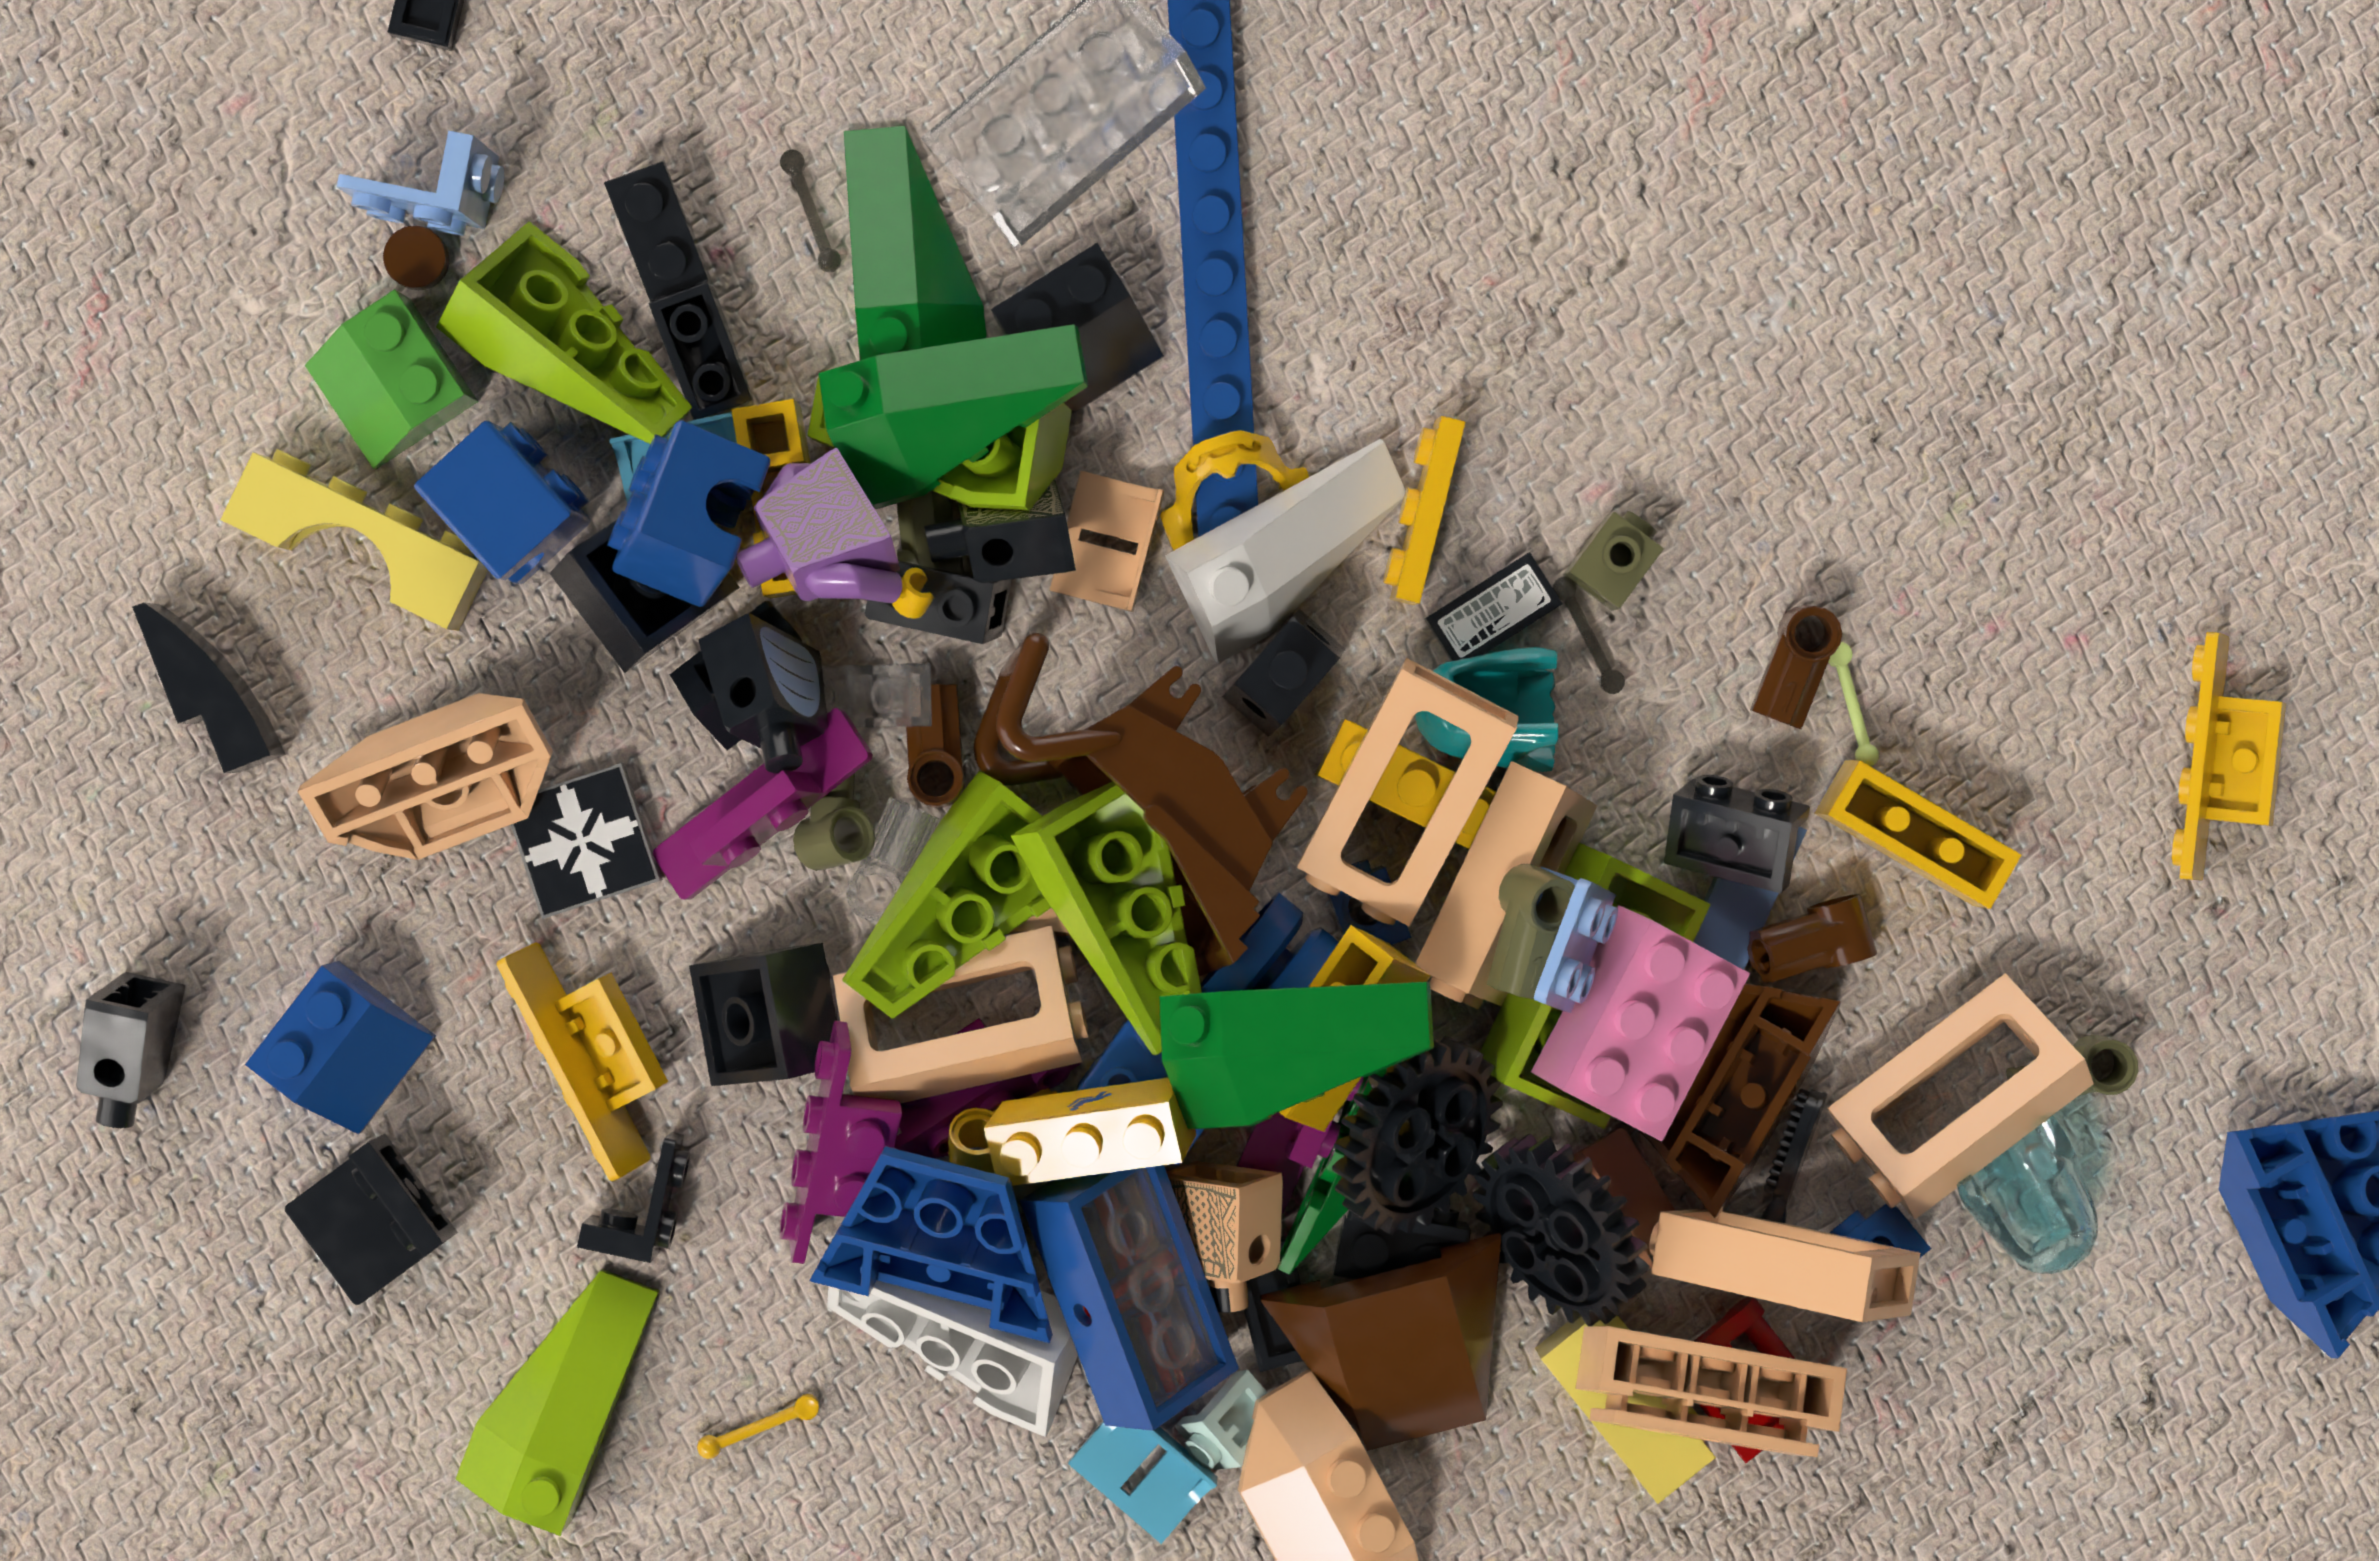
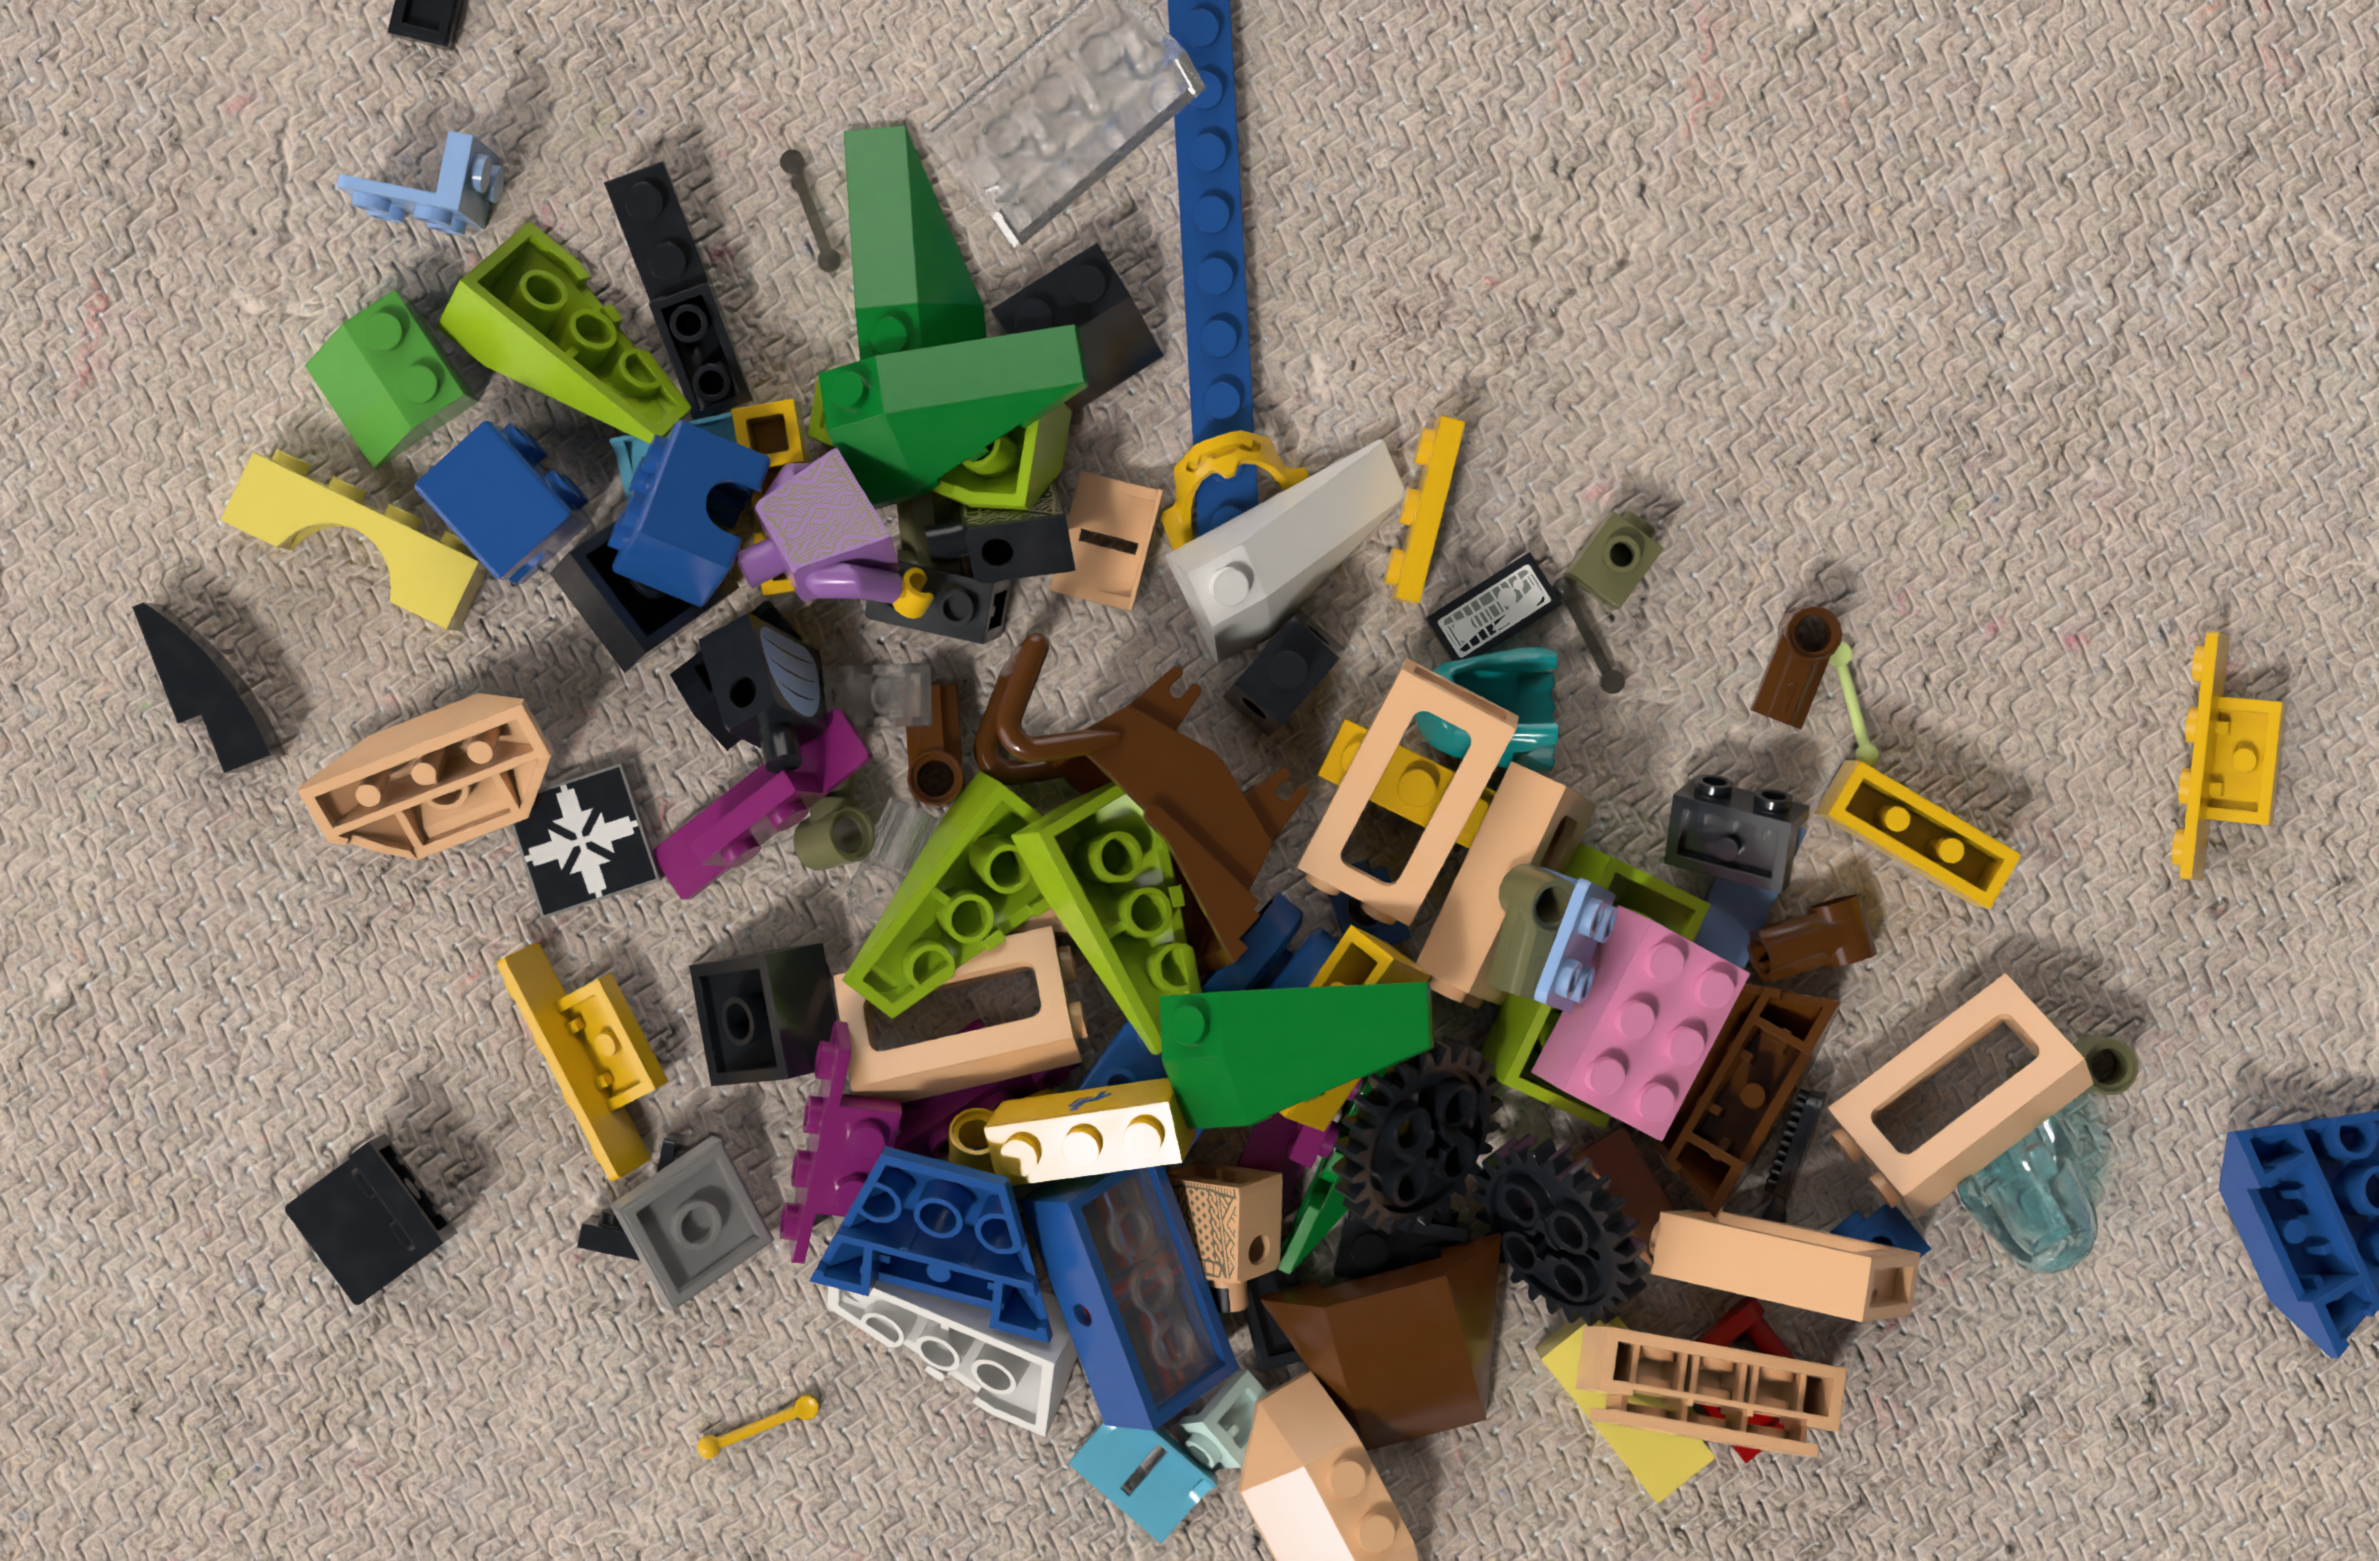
(127, 1044): black torso -> none
(340, 1048): blue slope -> none
(416, 258): reddish brown tile -> none
(551, 1418): lime wedge -> none
(692, 1222): none -> light grey tile

